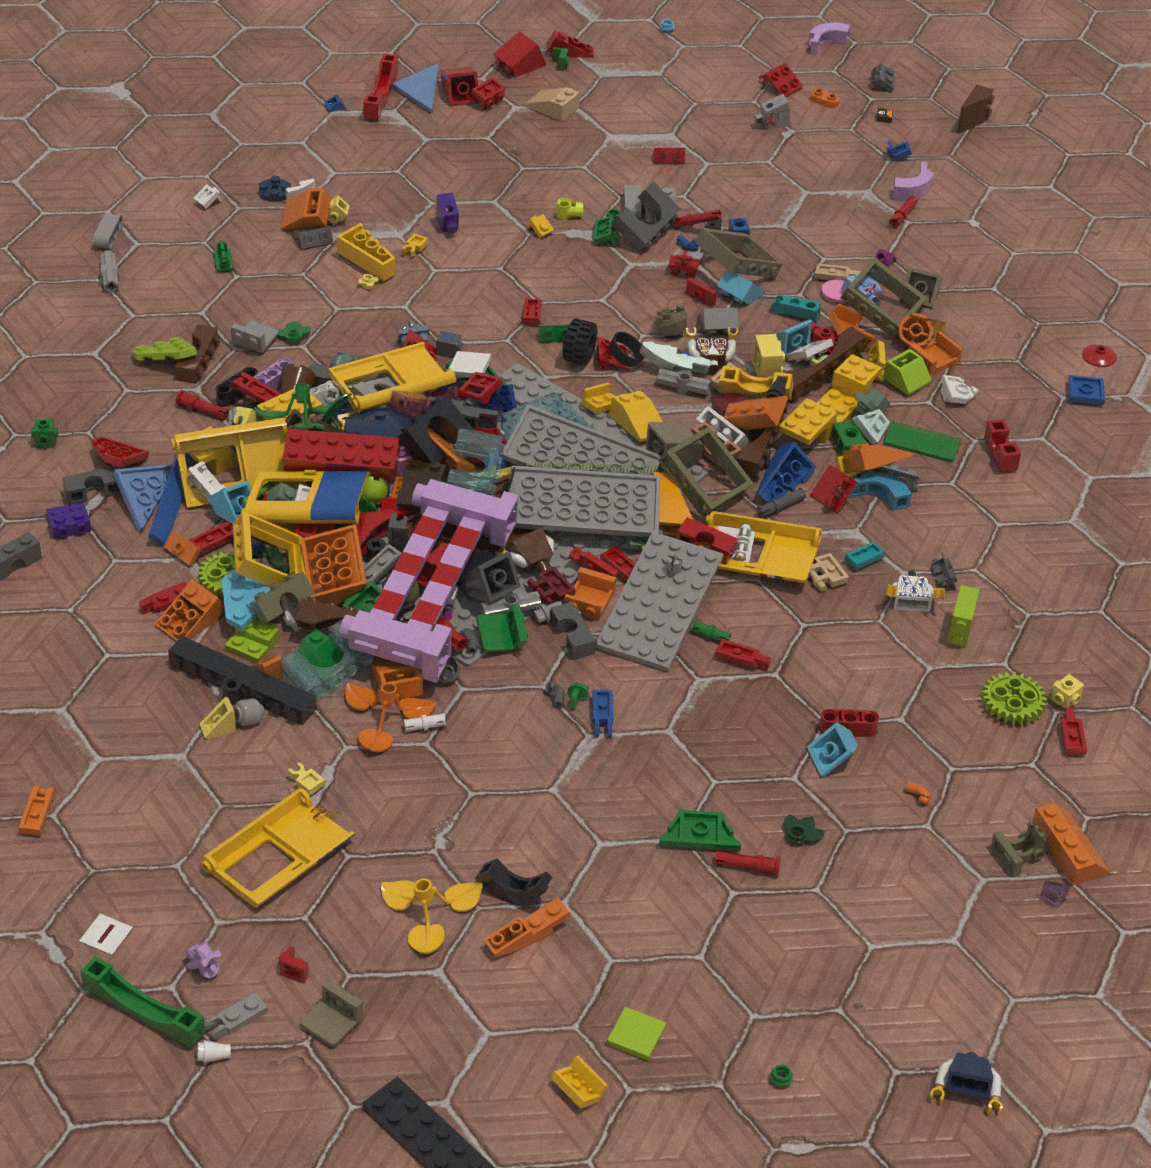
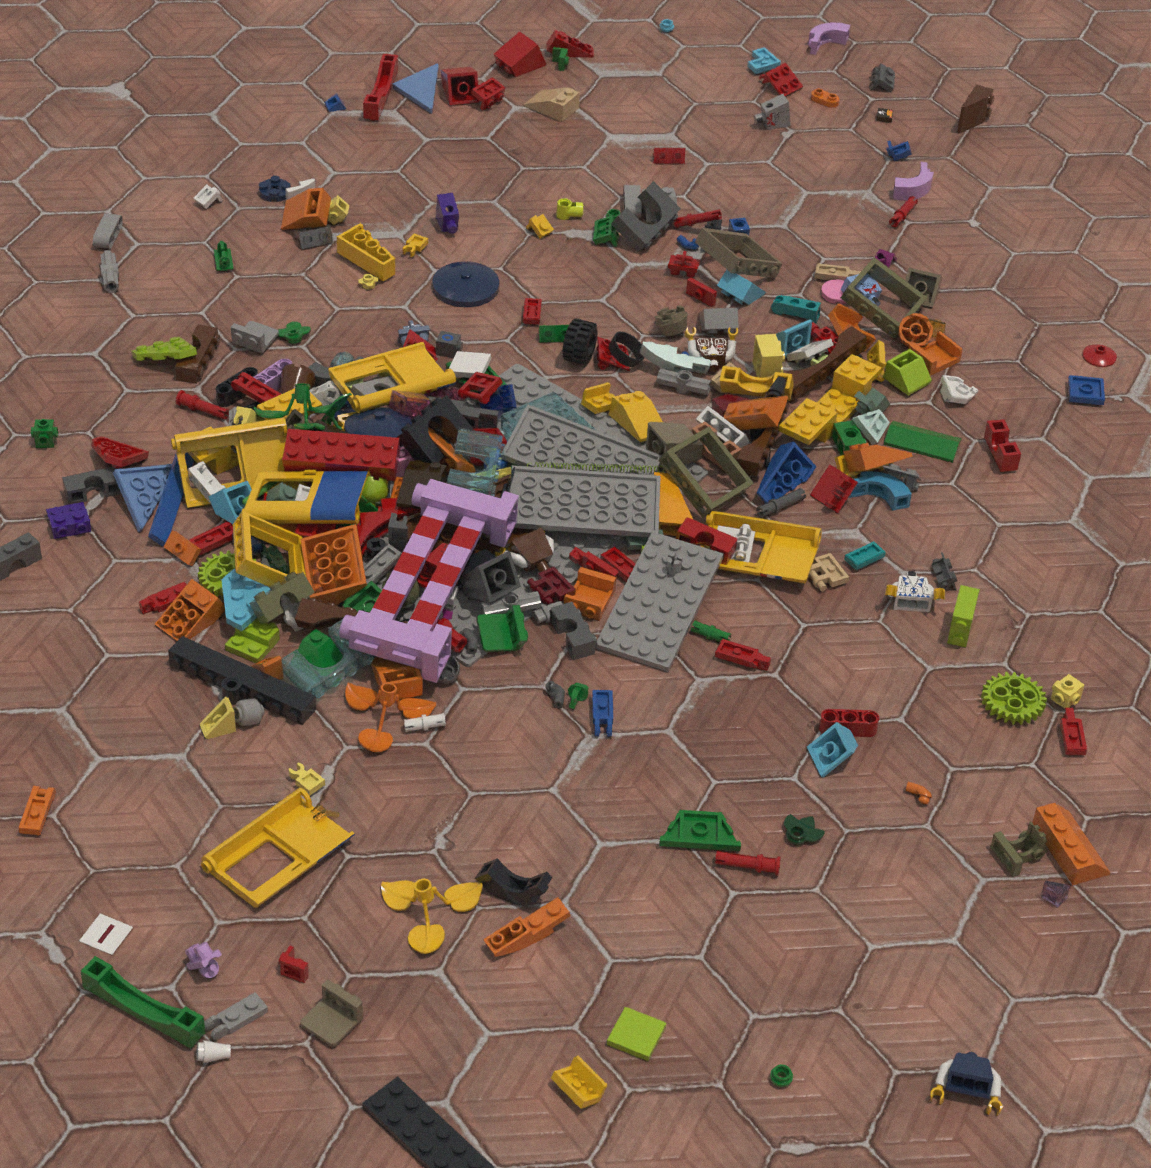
(465, 284): none -> dark blue dish
(763, 61): none -> medium azure plate

